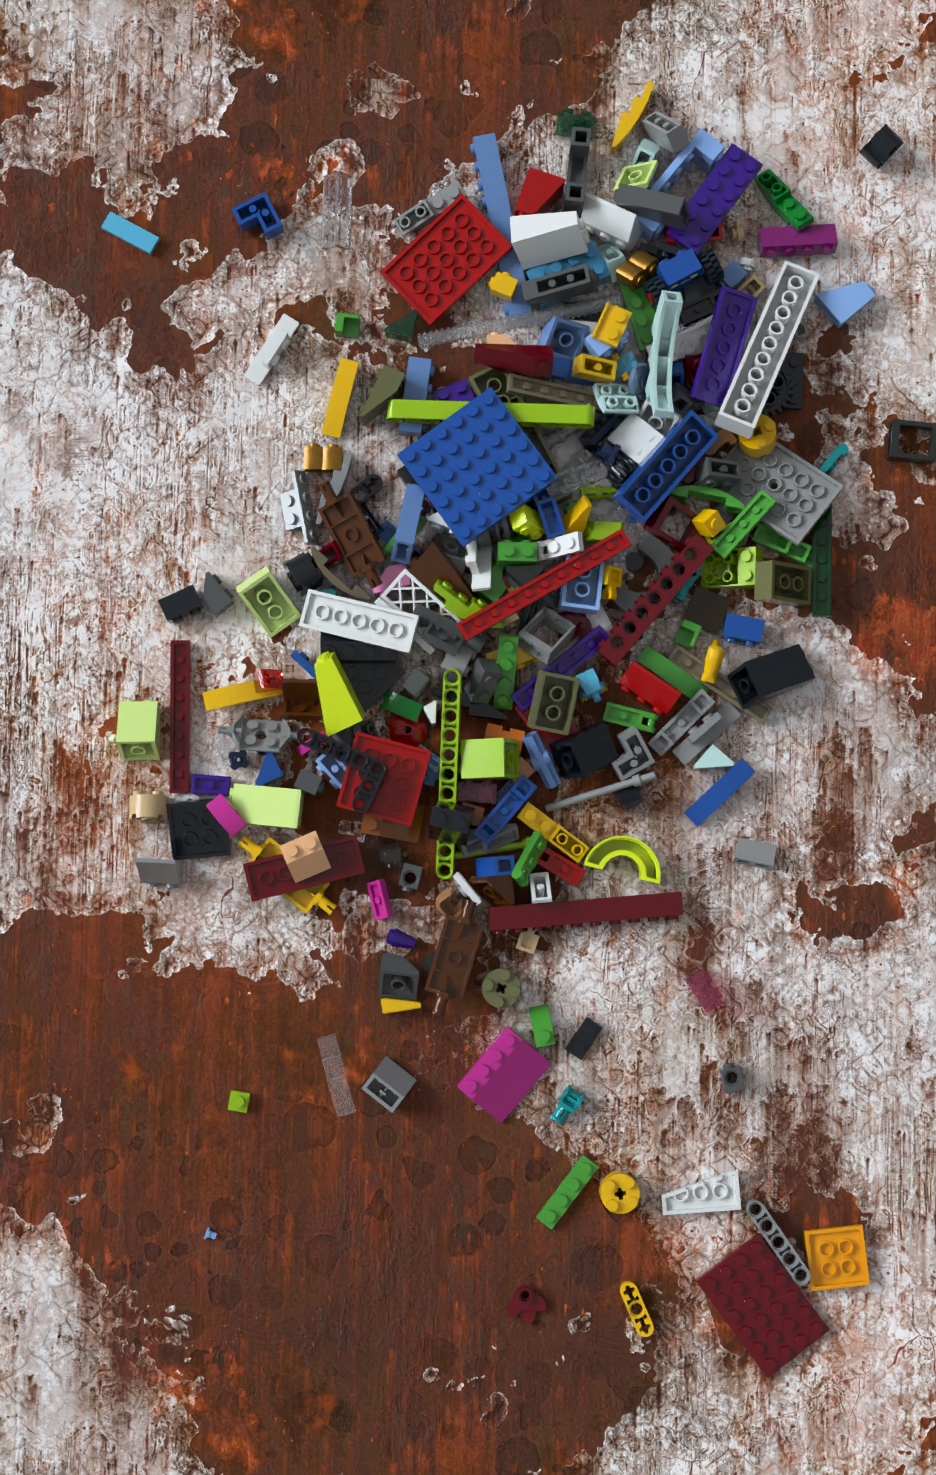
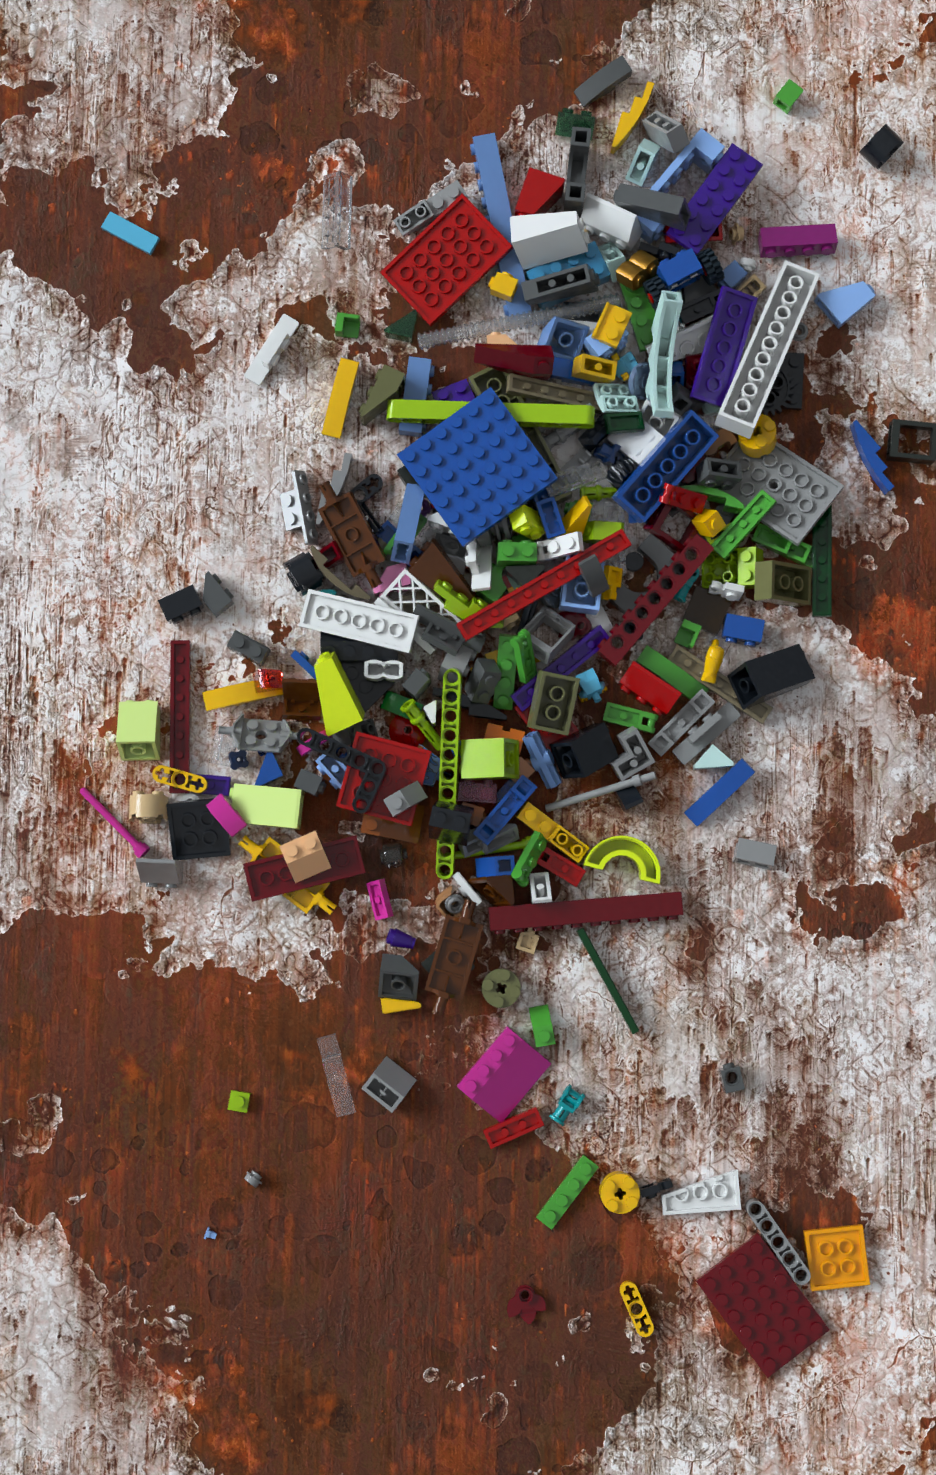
(140, 848): none -> dark pink piece
(167, 770): none -> yellow beam
(248, 648): none -> dark grey brick
(253, 1178): none -> light grey plate
(258, 212): blue brick -> none
(268, 601): yellowish green slope -> none
(322, 459): pearl gold brick -> none
(390, 670): none -> white brick
(405, 798): none -> light grey slope
(409, 868): dark grey brick -> none
(418, 718): none -> lime pin
(456, 908): none -> light grey plate
(513, 1127): none -> red plate
(524, 655): none -> bright green plate
(583, 1038): black plate -> none
(593, 575): none -> dark grey slope
(603, 81): none -> dark grey slope
(607, 980): none -> dark green tile
(624, 422): none -> dark green tile
(637, 175): yellowish green slope -> none
(651, 1190): none -> black plate
(683, 498): none -> red plate
(703, 991): clear pink brick -> none
(730, 591): none -> white plate
(782, 201): green slope -> none
(787, 96): none -> bright green panel
(838, 453): teal plate -> none
(867, 450): none -> blue slope

